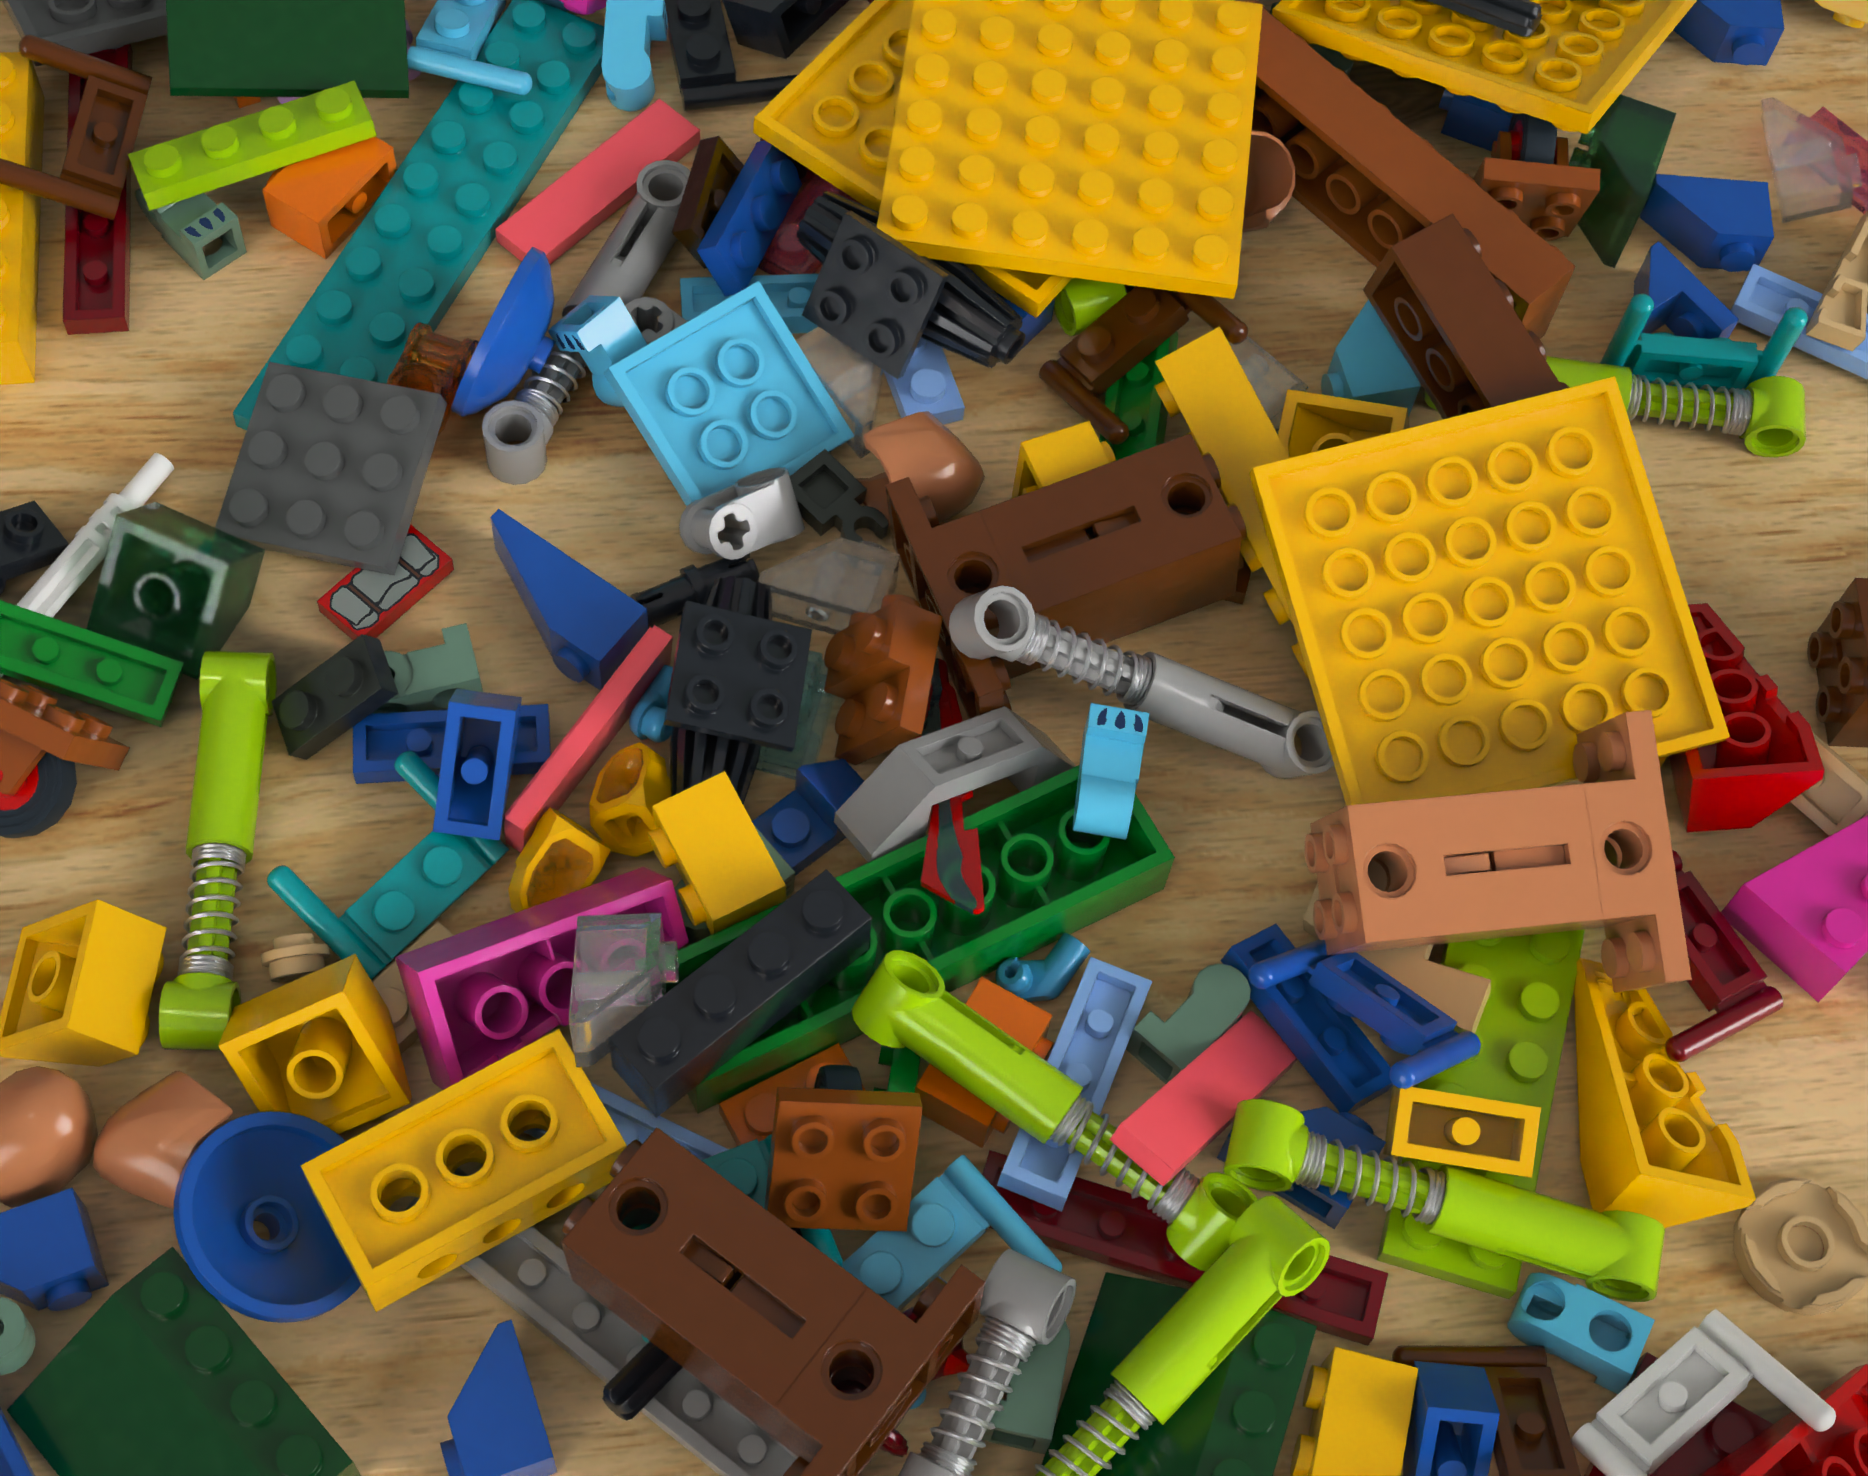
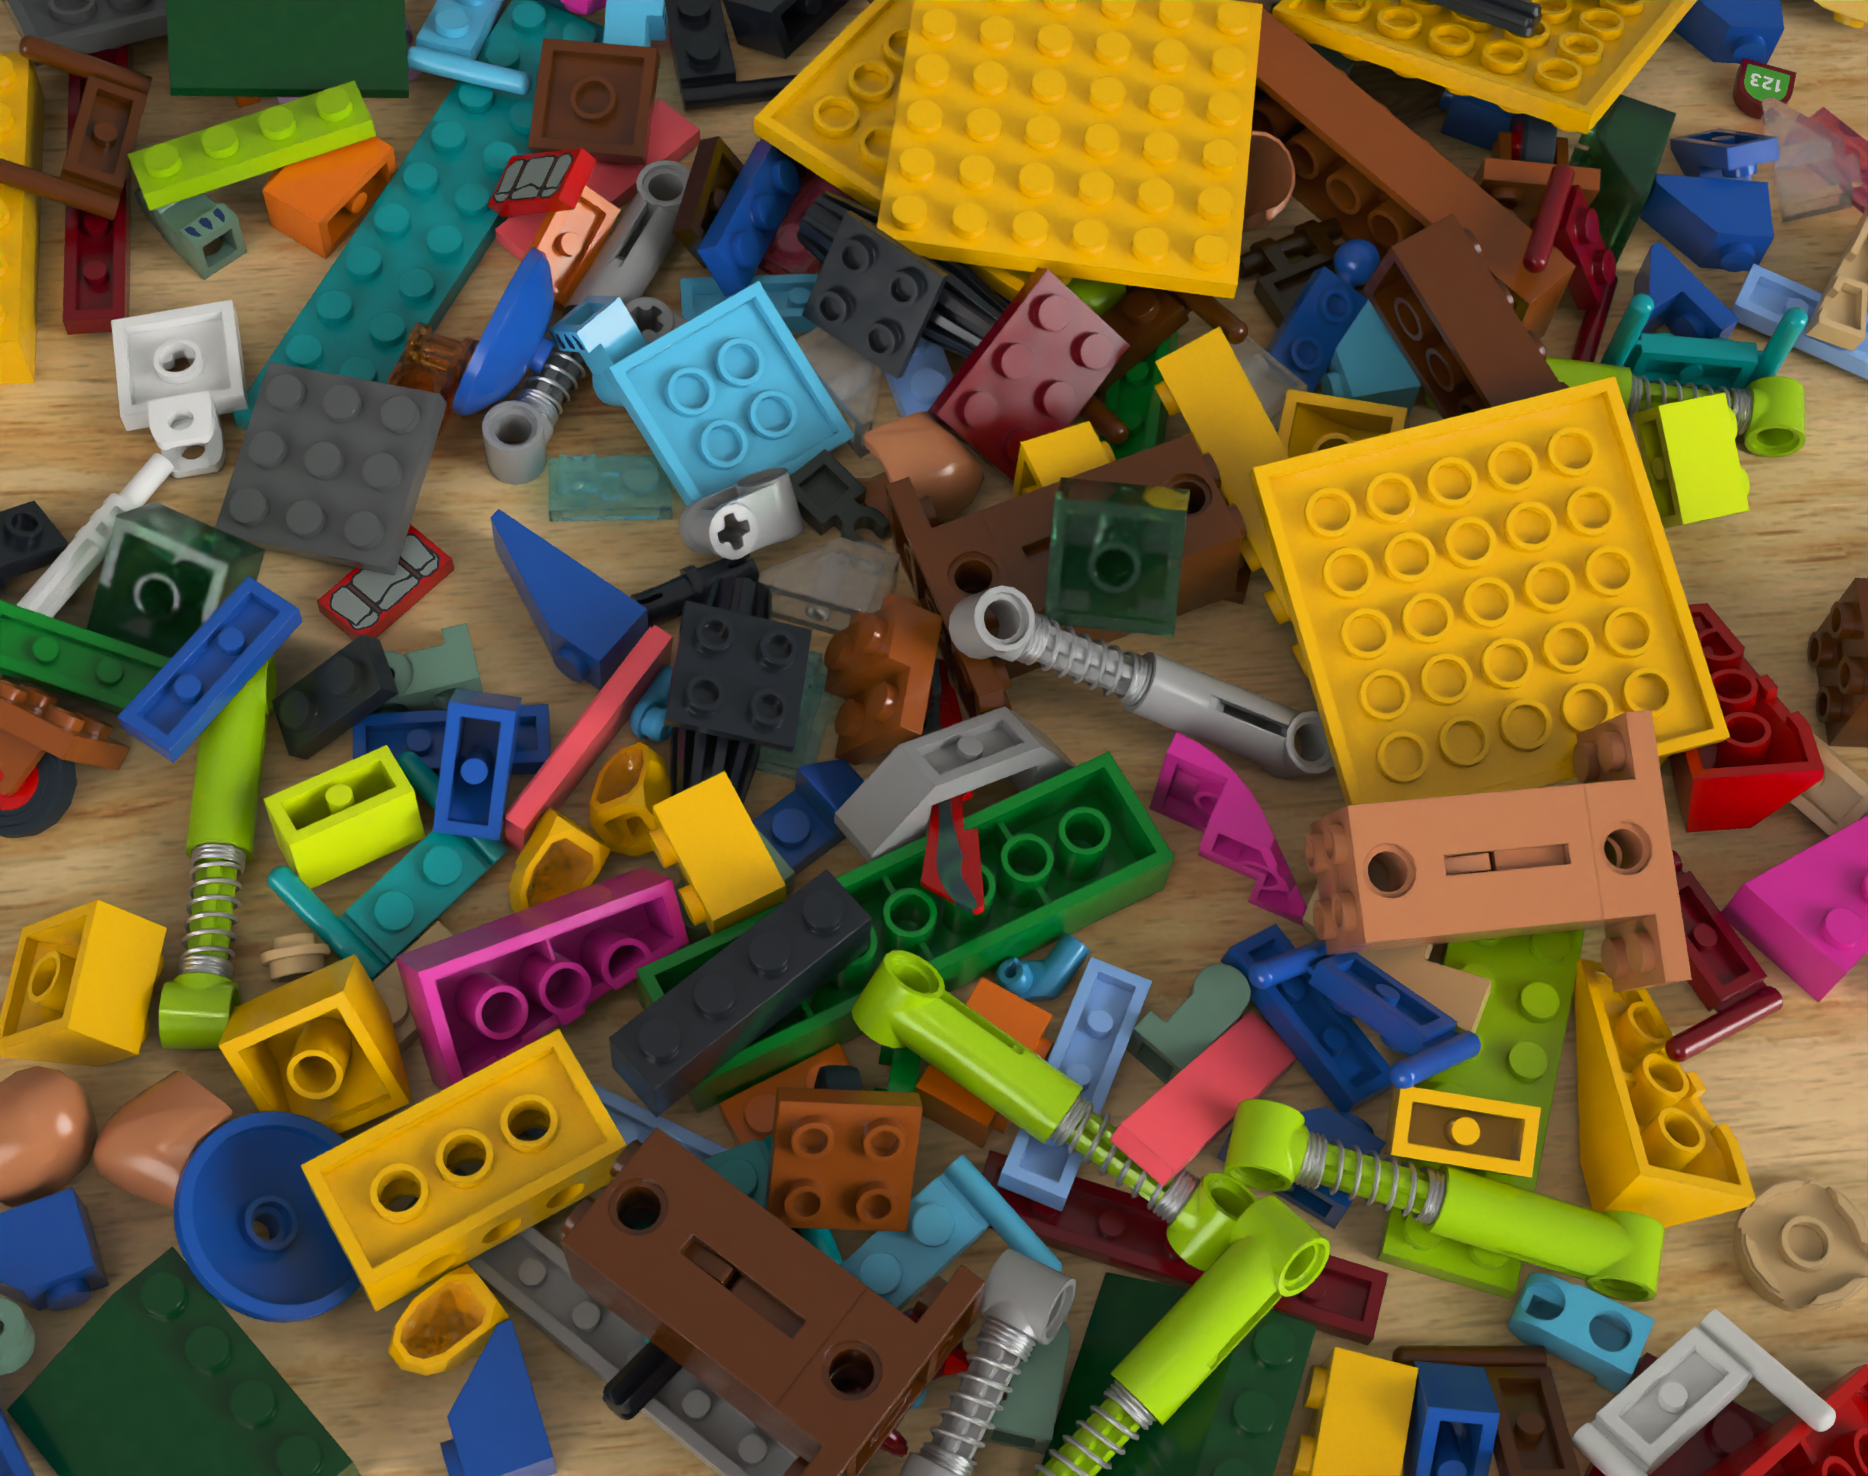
(184, 404): none -> white plate
(210, 669): none -> blue plate
(345, 817): none -> neon yellow brick
(446, 1324): none -> rock
(542, 182): none -> tile
(573, 241): none -> orange plate
(595, 100): none -> reddish brown plate
(608, 488): none -> clear light blue hinge
(616, 976): clear slope -> none
(1029, 372): none -> dark red plate
(1109, 770): medium azure leg -> none
(1116, 556): none -> clear green slope
(1212, 798): none -> dark pink slope
(1281, 279): none -> dark brown plate
(1324, 312): none -> blue plate
(1574, 229): none -> dark red plate
(1693, 460): none -> neon yellow brick
(1723, 153): none -> blue slope
(1758, 82): none -> tile

